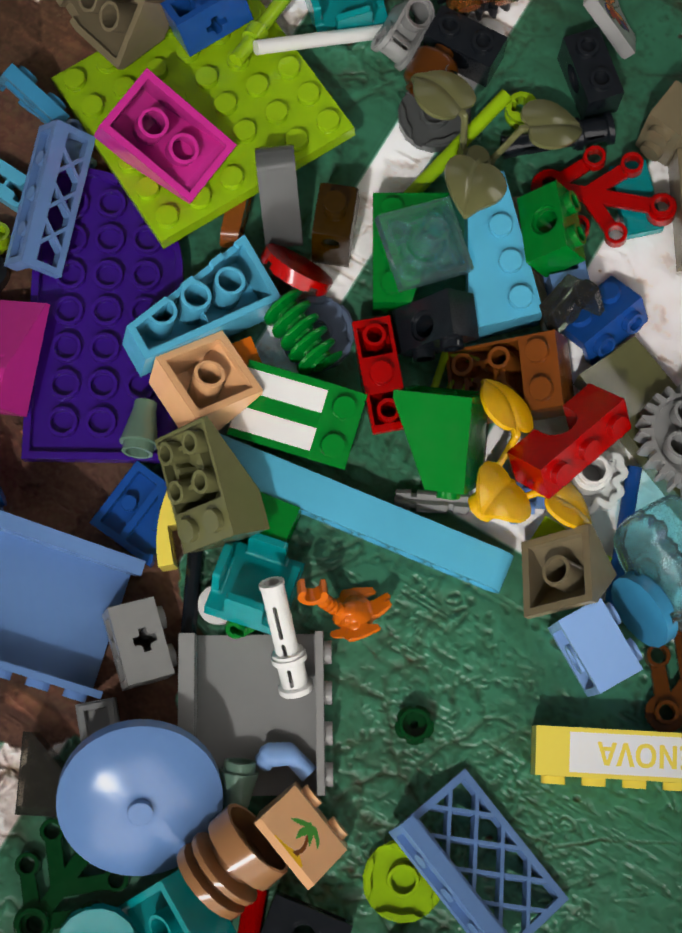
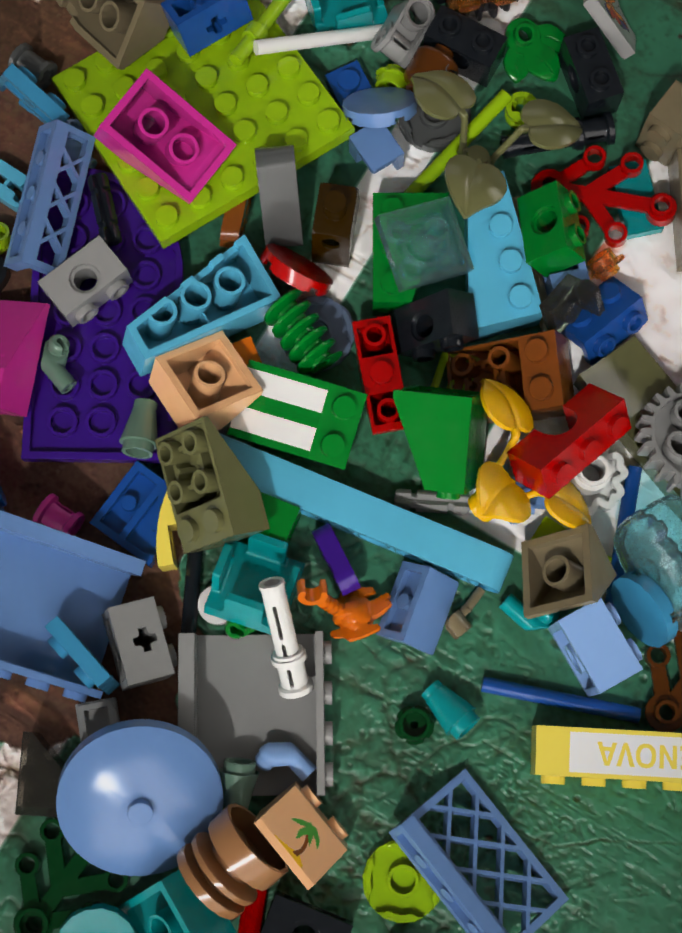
(40, 68): none -> dark grey bush
(54, 363): none -> sand green arm
(58, 516): none -> dark pink bush
(90, 670): none -> dark azure wing
(93, 262): none -> light grey brick
(104, 209): none -> black axle
(335, 559): none -> dark purple beam
(346, 81): none -> blue plate
(376, 149): none -> medium blue panel
(379, 106): none -> medium blue tile
(390, 76): none -> lime plate
(419, 607): none -> medium blue panel
(450, 710): none -> teal cone
(457, 622): none -> dark tan hand
(514, 609): none -> teal arm
(533, 56): none -> green plate
(560, 699): none -> blue bar
(604, 265): none -> clear orange plate

